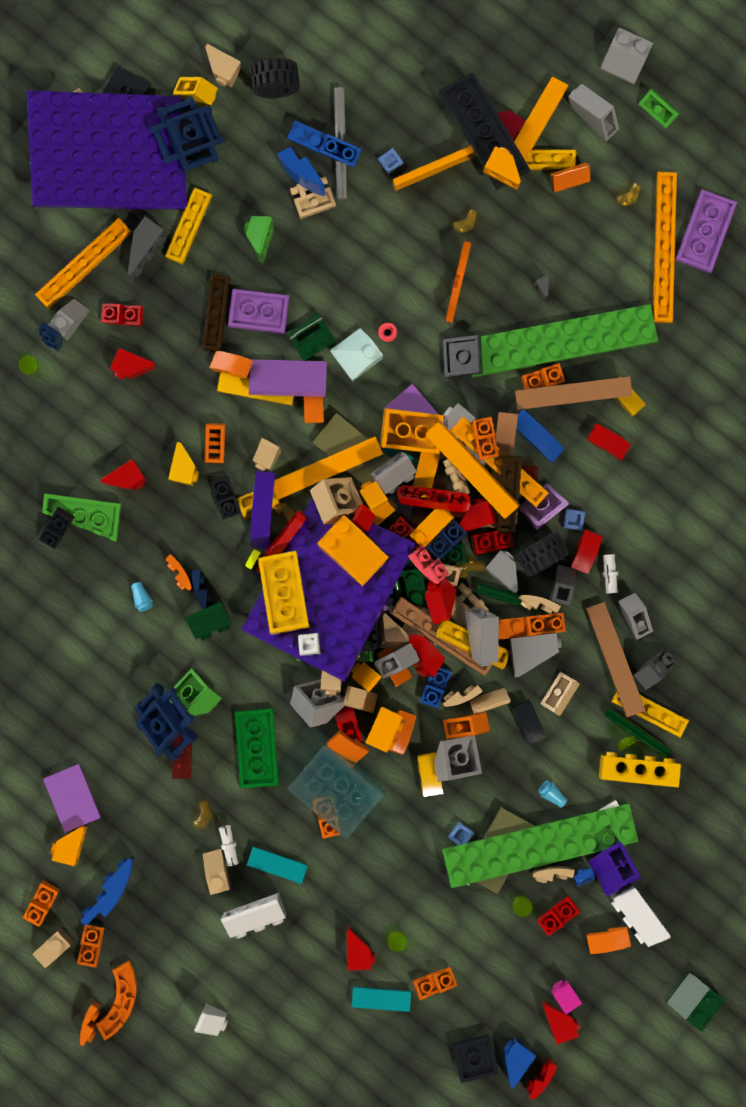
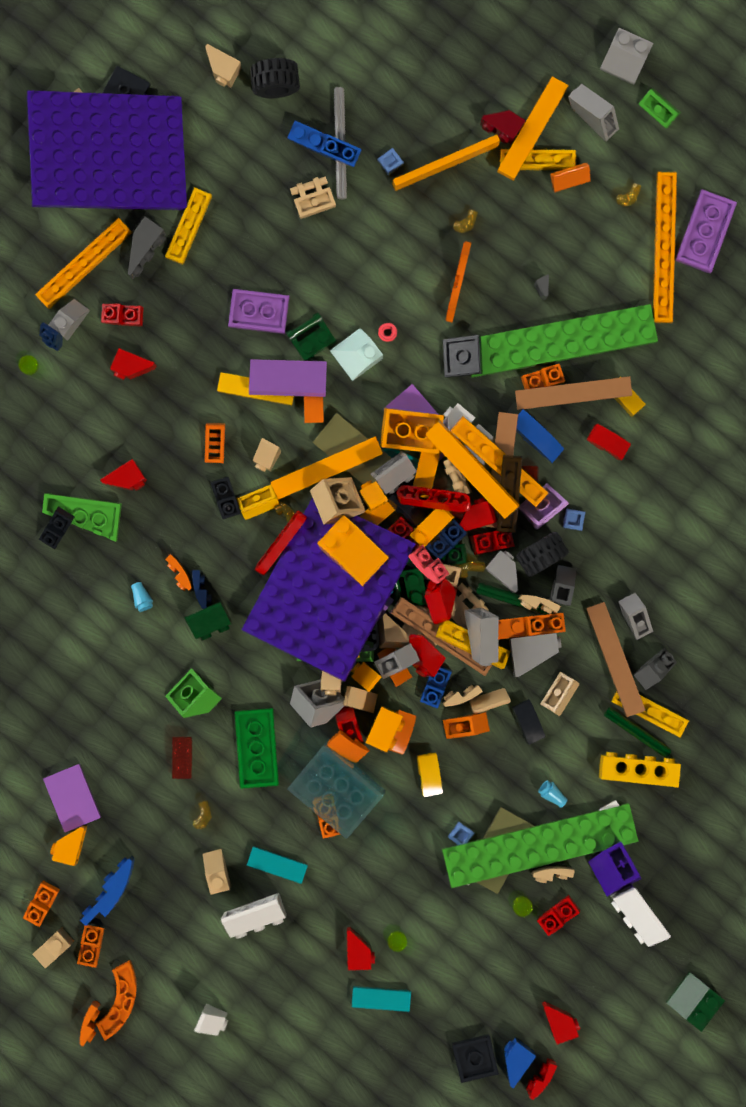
(164, 721): dark blue brick -> none
(183, 468): yellow slope -> none
(187, 134): dark blue brick -> none
(197, 87): yellow slope -> none
(216, 313): dark brown tile -> none
(228, 845): white pin -> none
(232, 364): orange slope -> none
(253, 559): neon yellow tile -> none
(259, 234): bright green slope -> none
(262, 509): dark purple slope -> none
(283, 592): yellow plate -> none
(301, 171): blue slope -> none
(309, 644): white tile -> none
(363, 518): red tile -> none
(434, 983): orange slope -> none
(457, 759): light grey slope -> none
(480, 123): black plate -> none
(485, 438): orange slope -> none
(503, 167): light orange slope -> none
(565, 996): dark pink brick -> none
(583, 876): blue plate -> none
(587, 551): red slope -> none
(609, 941): orange slope -> none
(610, 573): white pin -> none
(626, 742): clear neon green tile -> none

